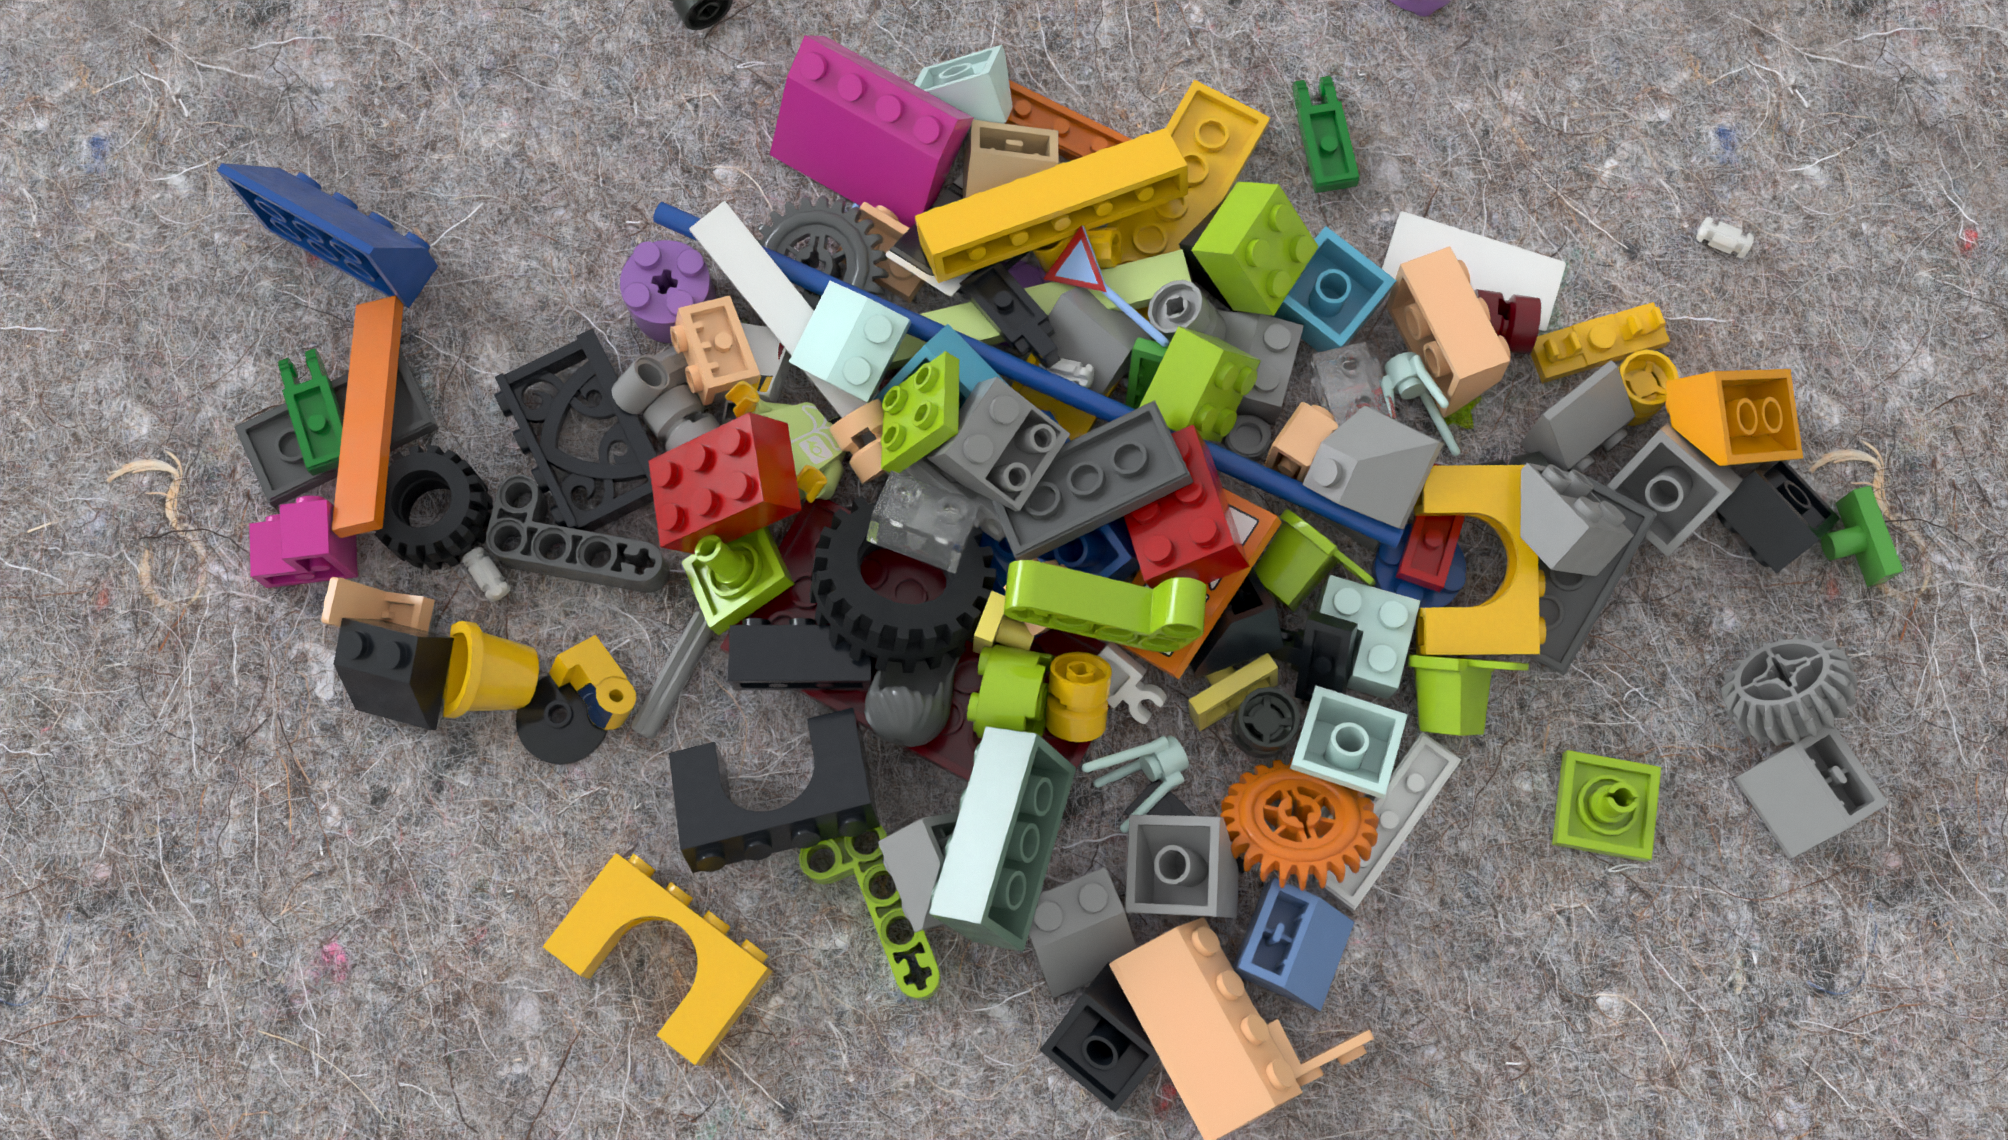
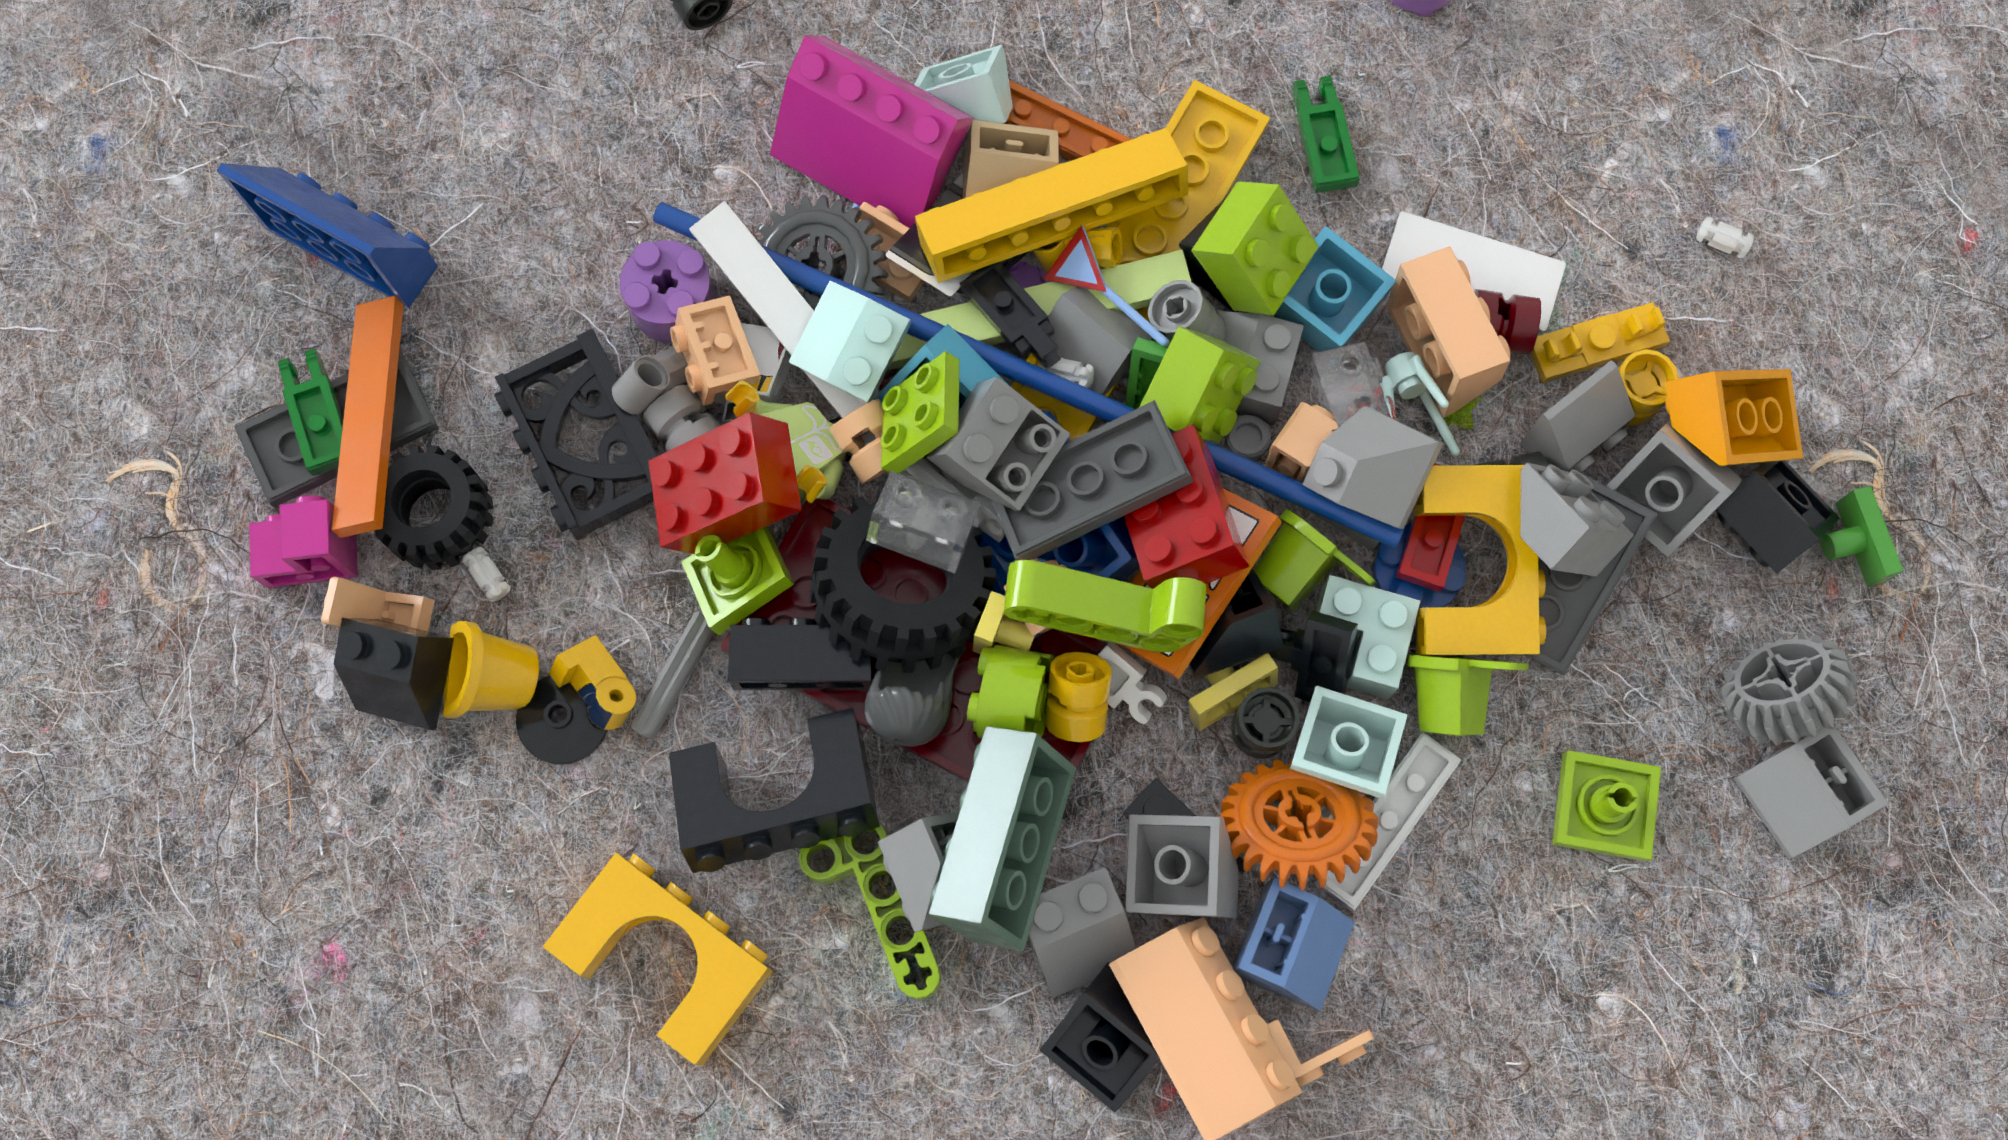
(580, 544): dark grey beam -> none
(1158, 759): light aqua plant -> none

